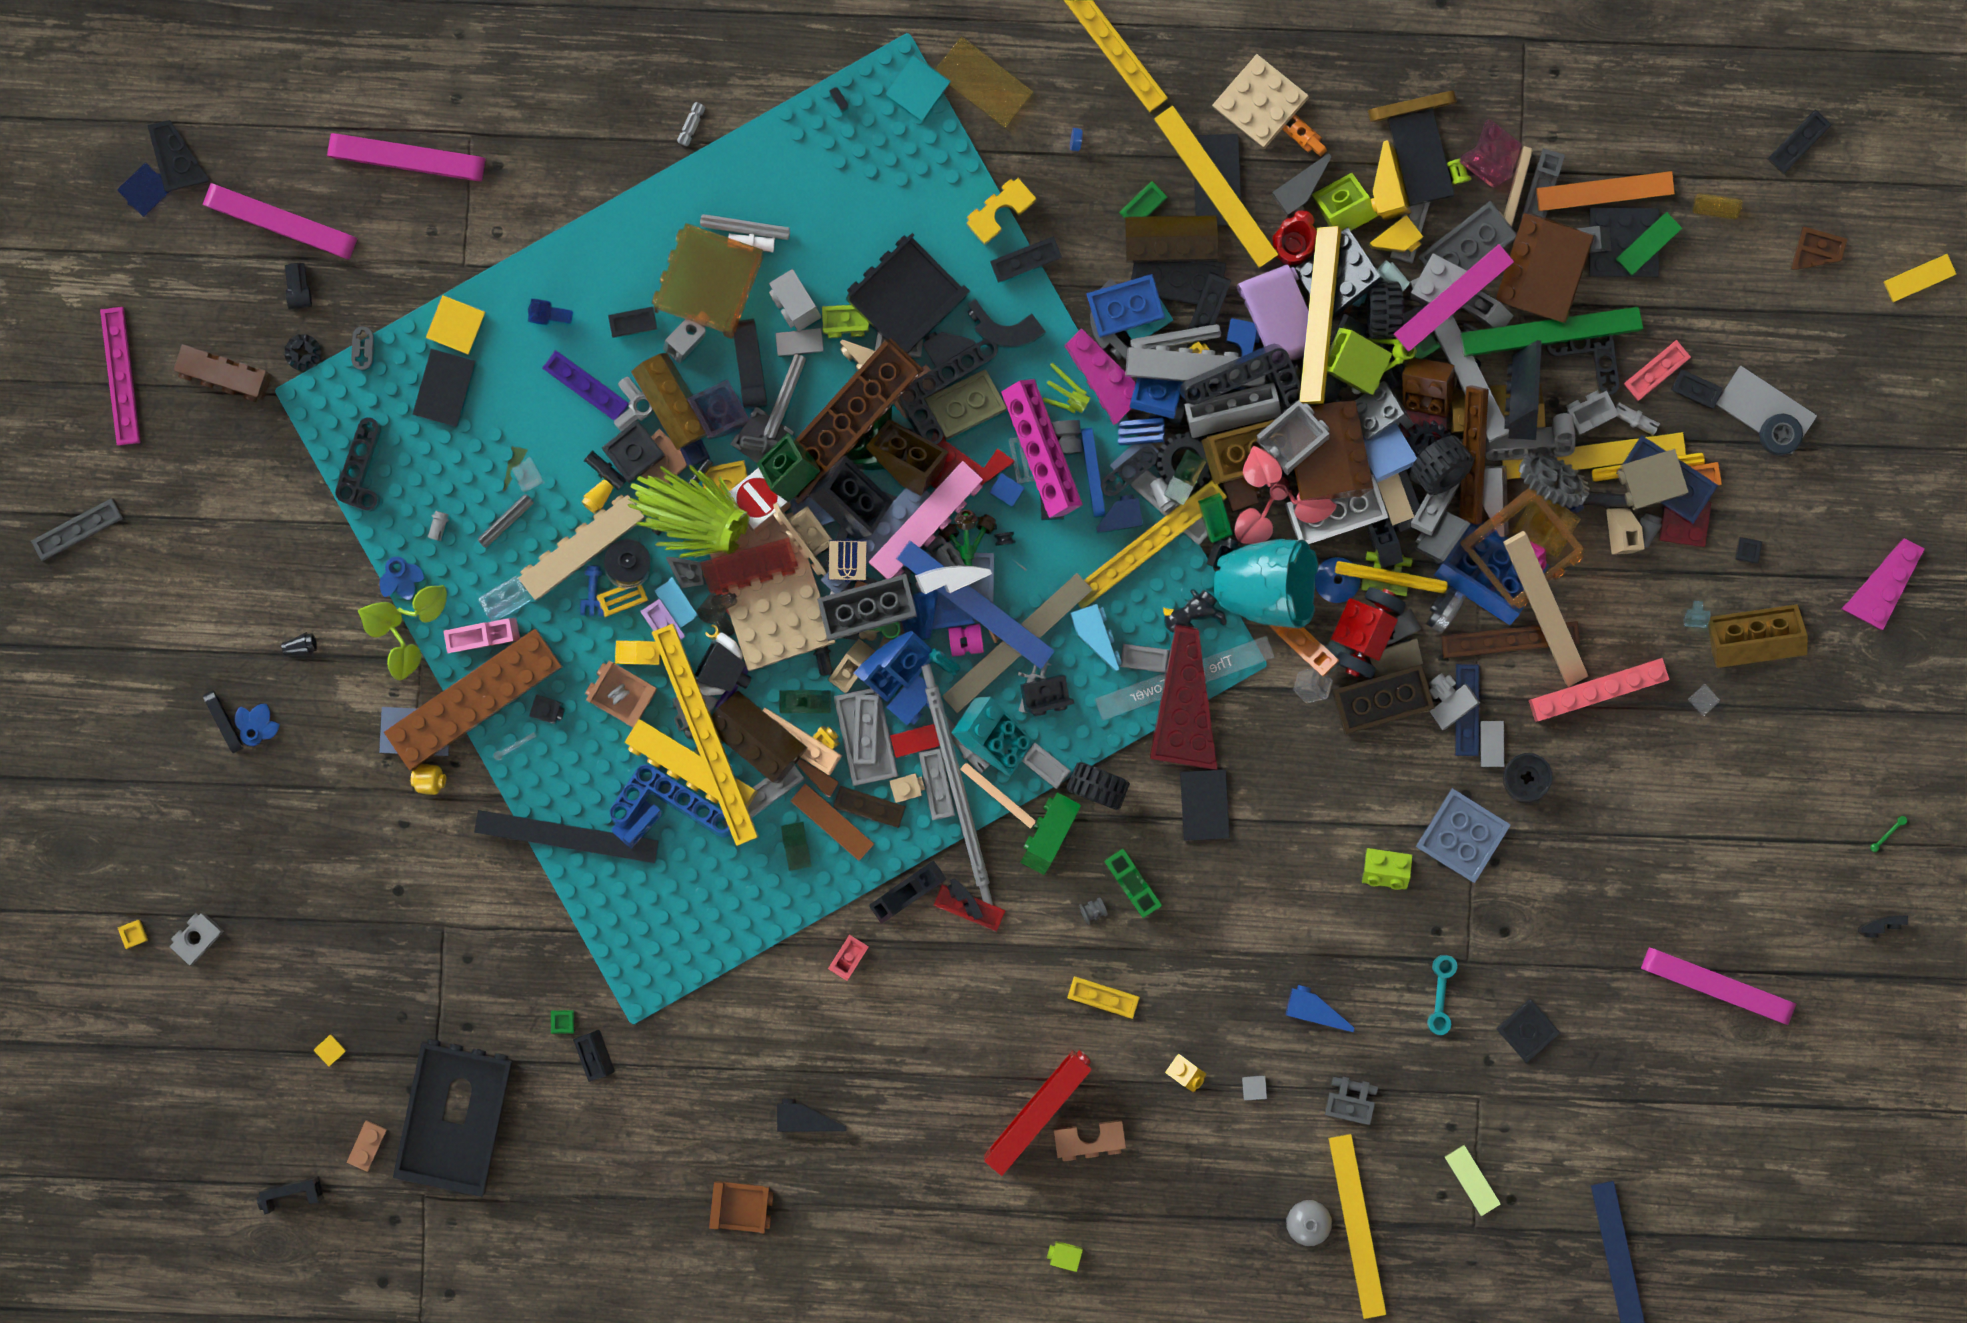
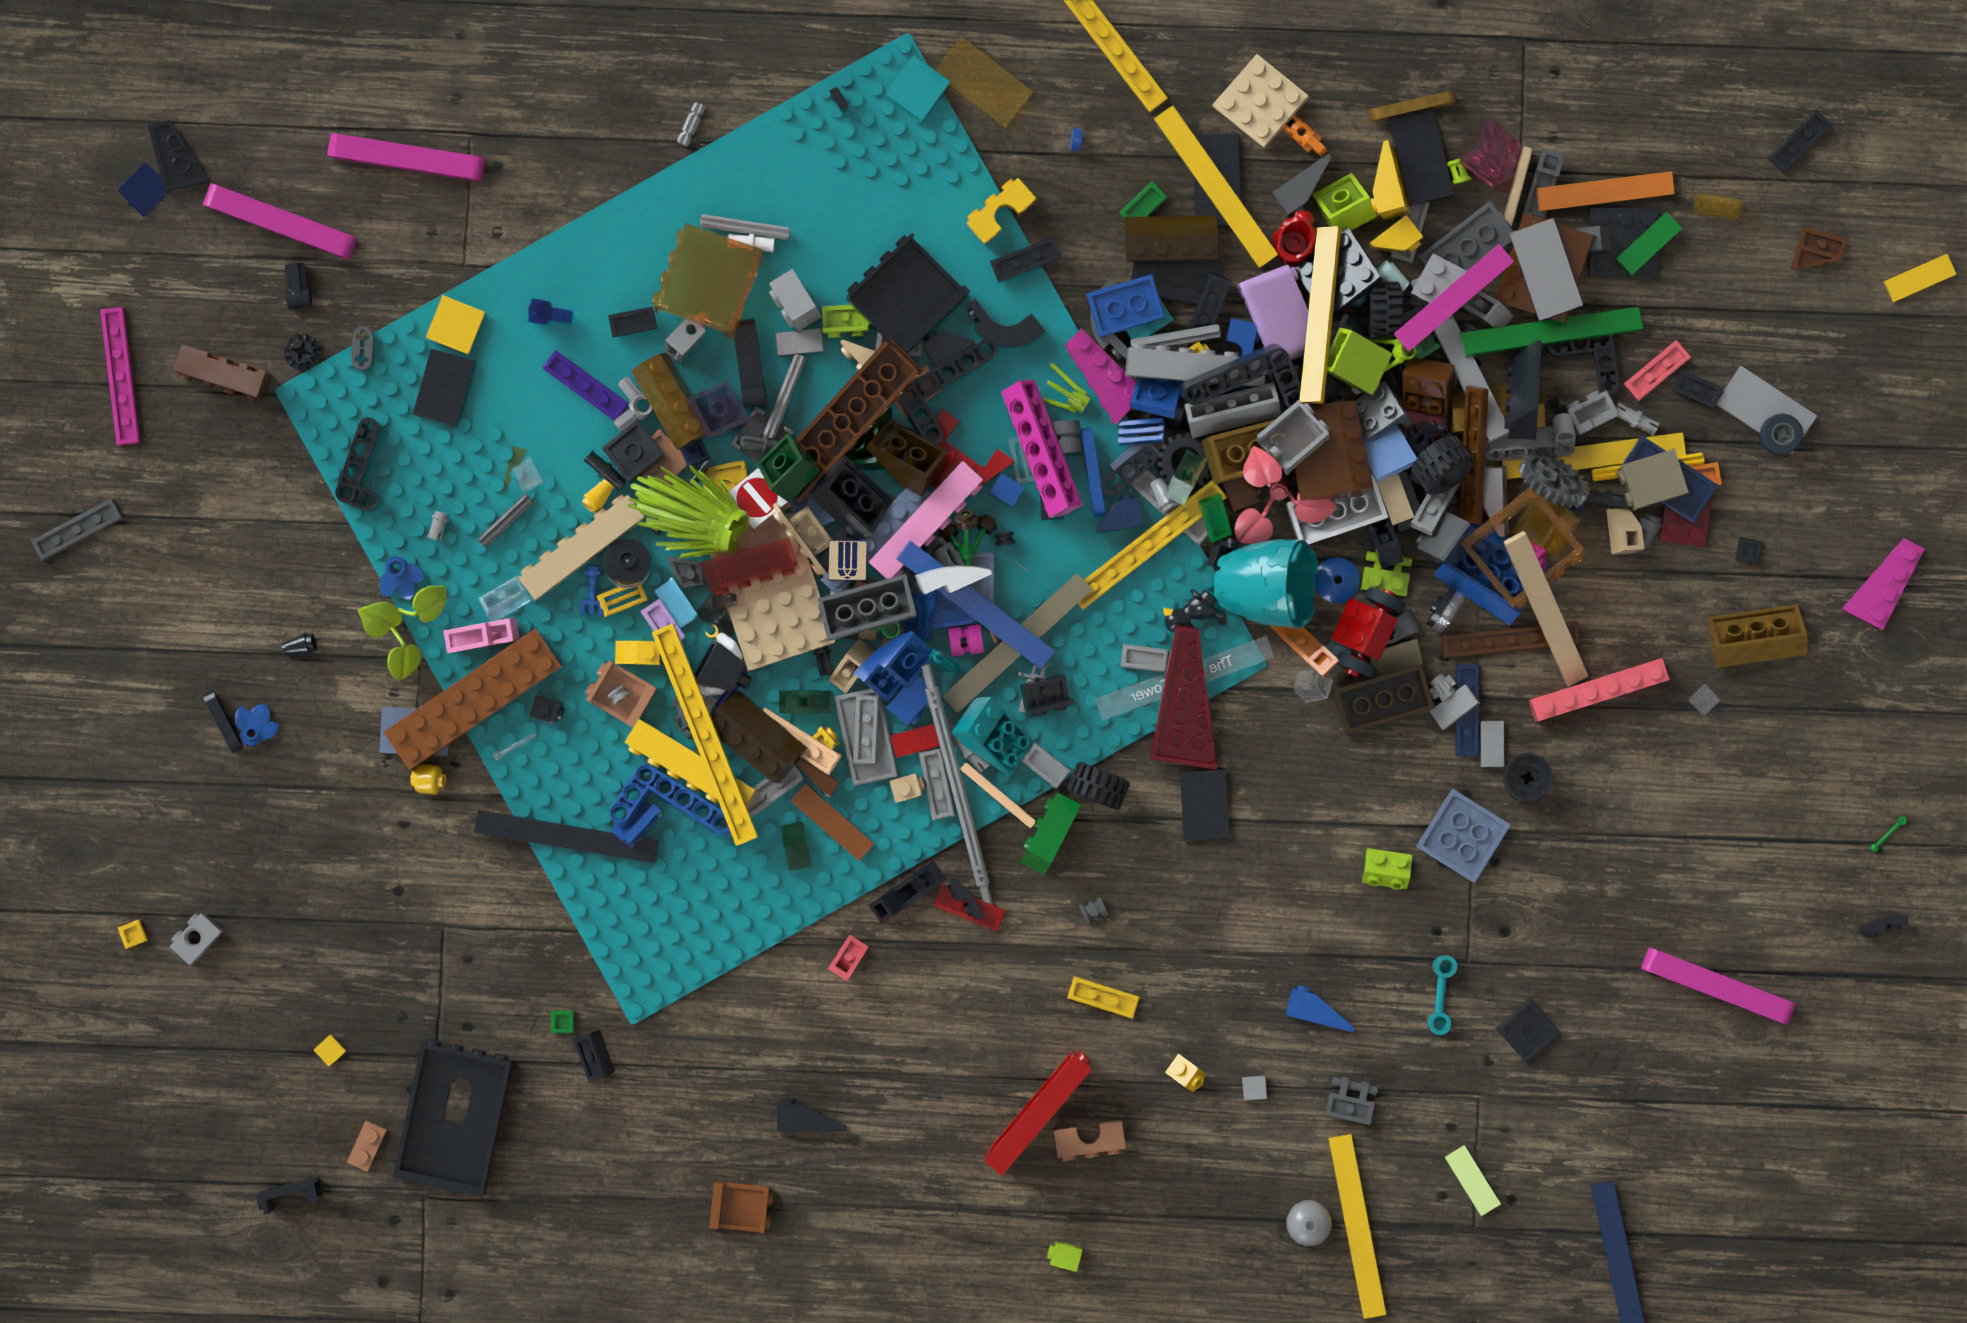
(869, 806): dark brown tile -> none
(966, 404): olive plate -> none
(1091, 630): medium azure slope -> none
(1132, 883): green arch -> none
(1391, 577): yellow axle -> none
(1546, 269): none -> light grey tile
(1697, 616): clear light blue tile -> none

